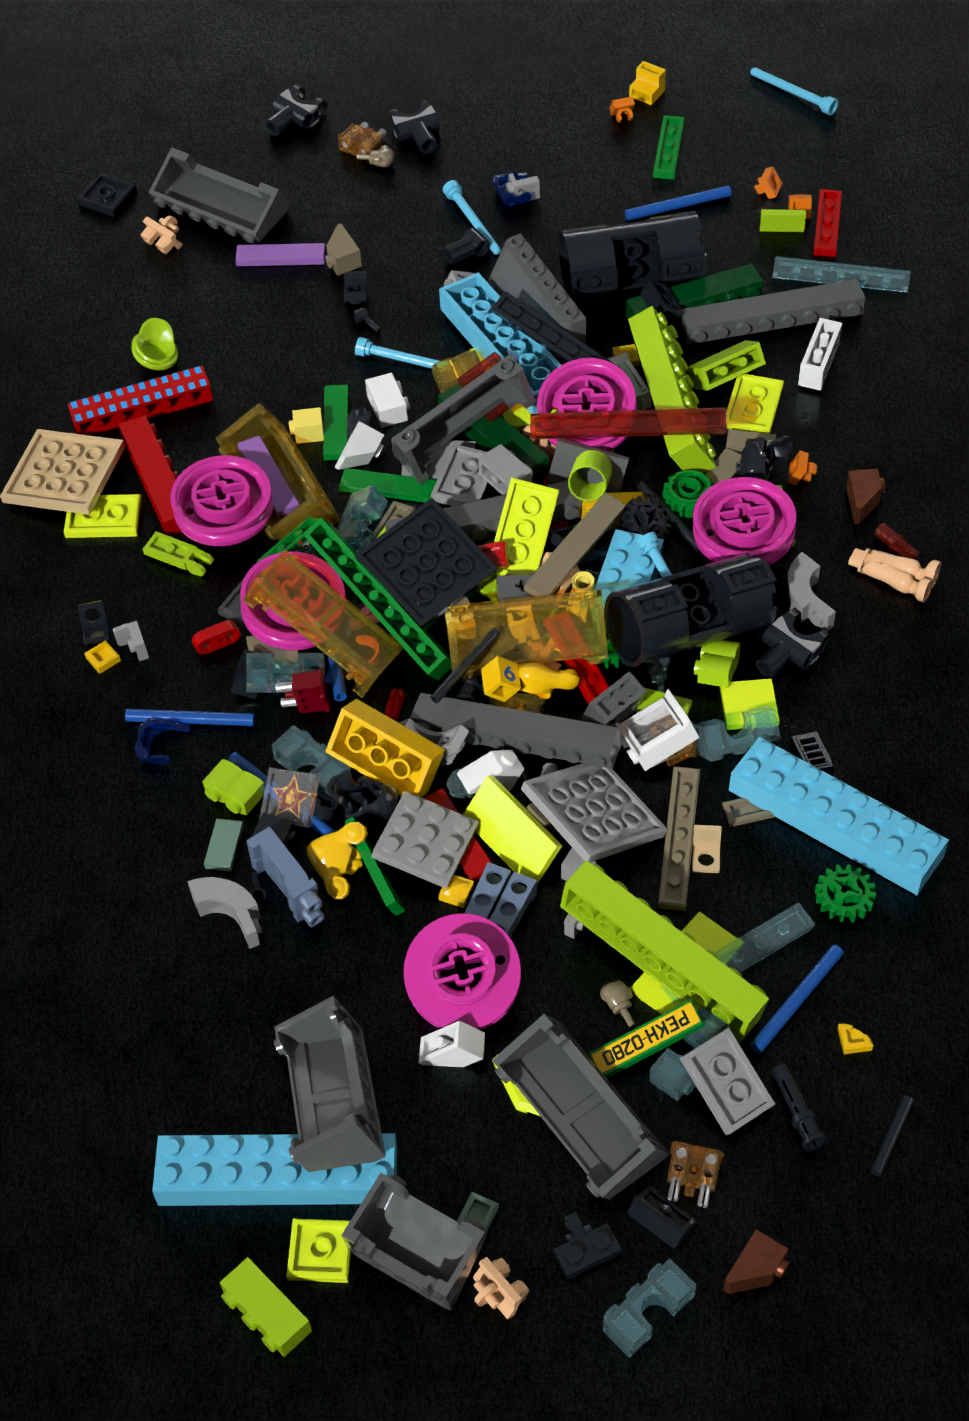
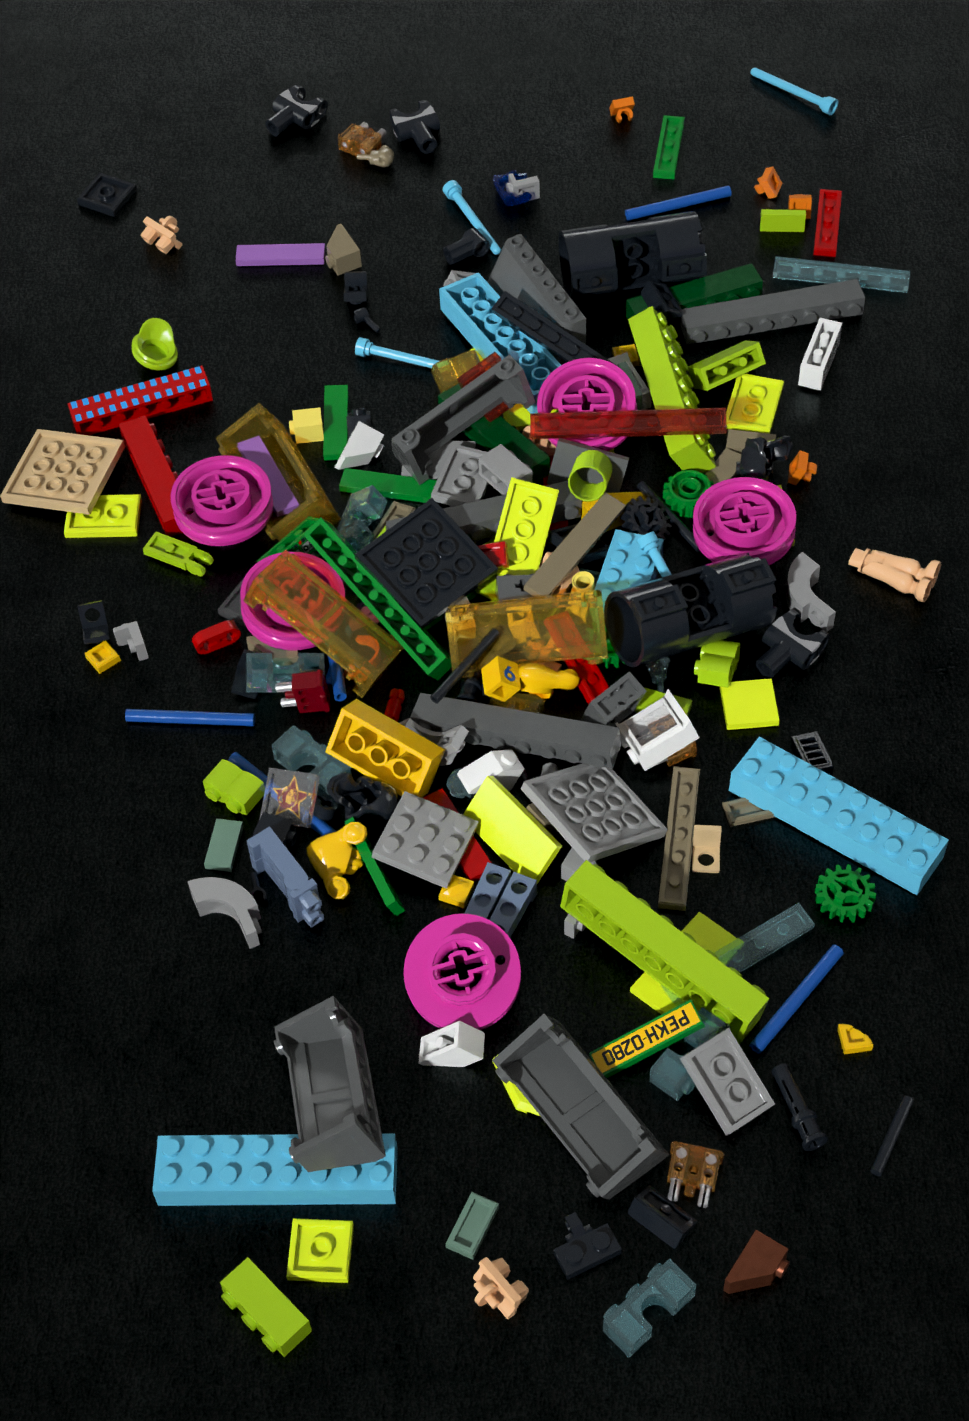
(148, 731): clear blue helmet -> none
(217, 198): dark grey windscreen -> none
(387, 400): white brick -> none
(414, 1241): dark grey windscreen -> none
(618, 999): dark tan piece -> none
(648, 83): yellow piece -> none
(716, 742): clear light blue arch -> none
(864, 492): copper slope -> none
(896, 542): clear red axle -> none

